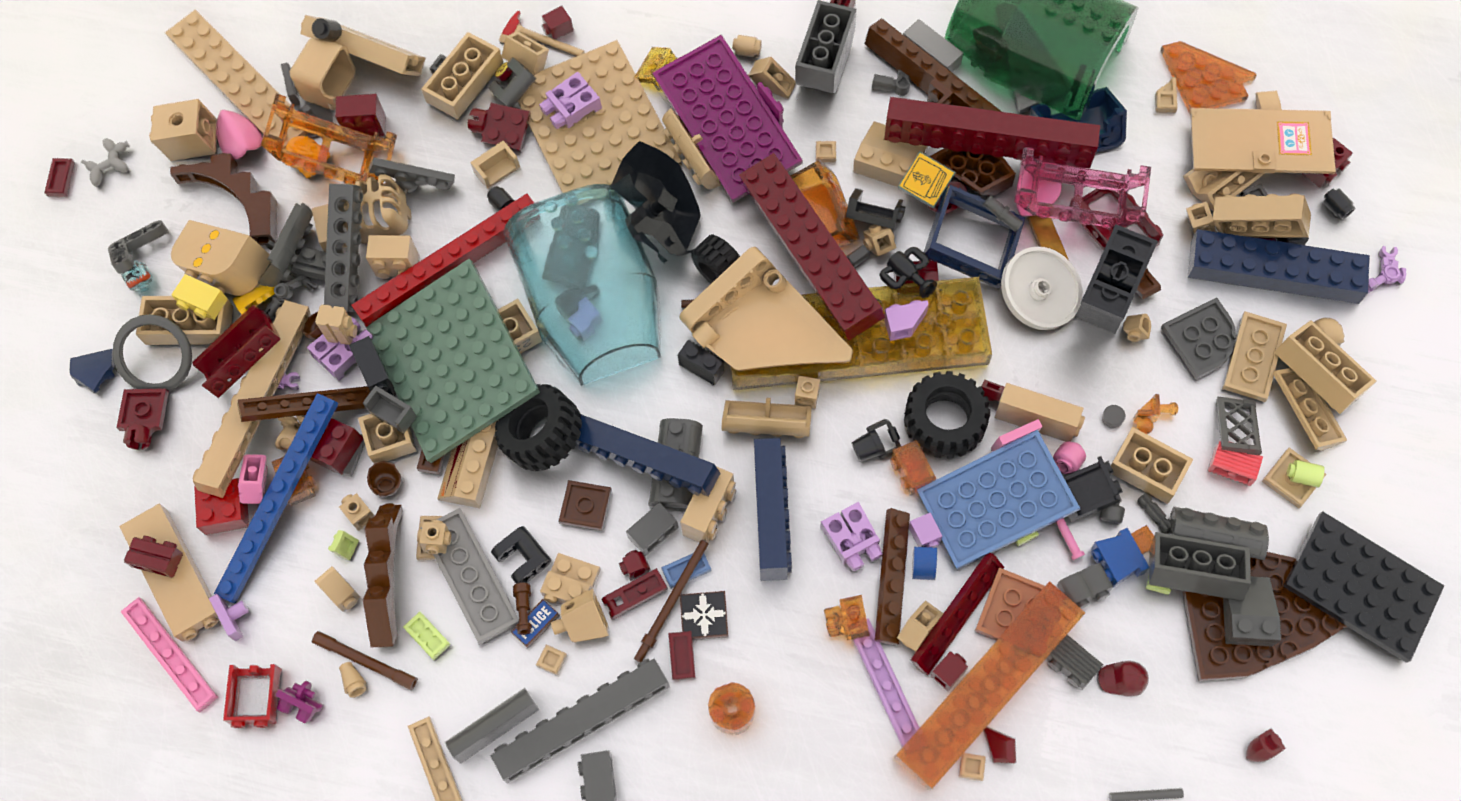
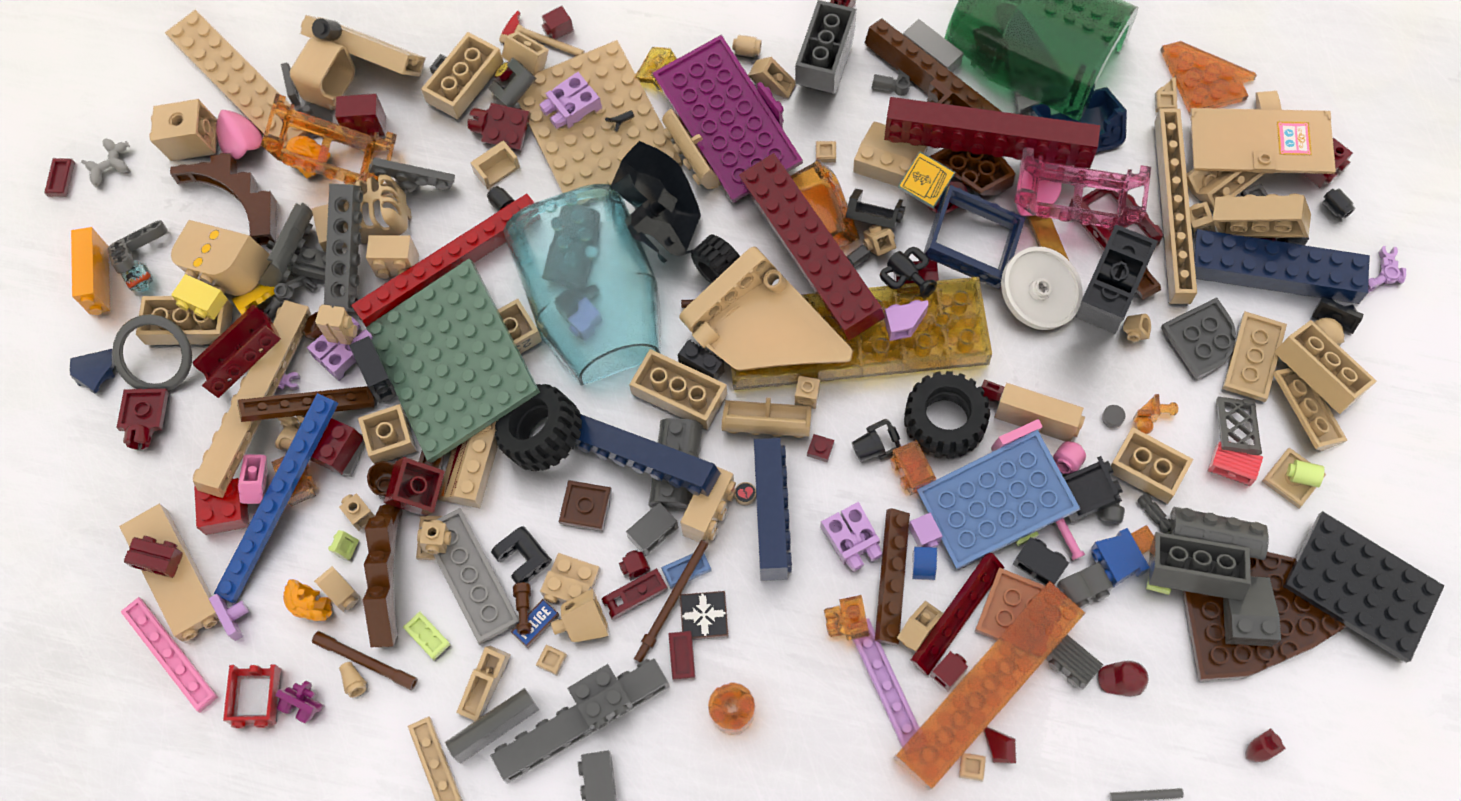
(90, 270): none -> light orange brick
(302, 602): none -> light orange hair
(389, 409): dark grey panel -> none
(414, 486): none -> dark red brick
(483, 682): none -> tan slope
(600, 697): none -> dark grey plate
(620, 119): none -> black bar
(678, 388): none -> tan brick
(745, 493): none -> tile
(820, 448): none -> dark red plate
(1002, 213): dark grey pin -> none
(1041, 560): none -> black piece
(1175, 207): none -> tan brick
(1345, 315): none -> black tile

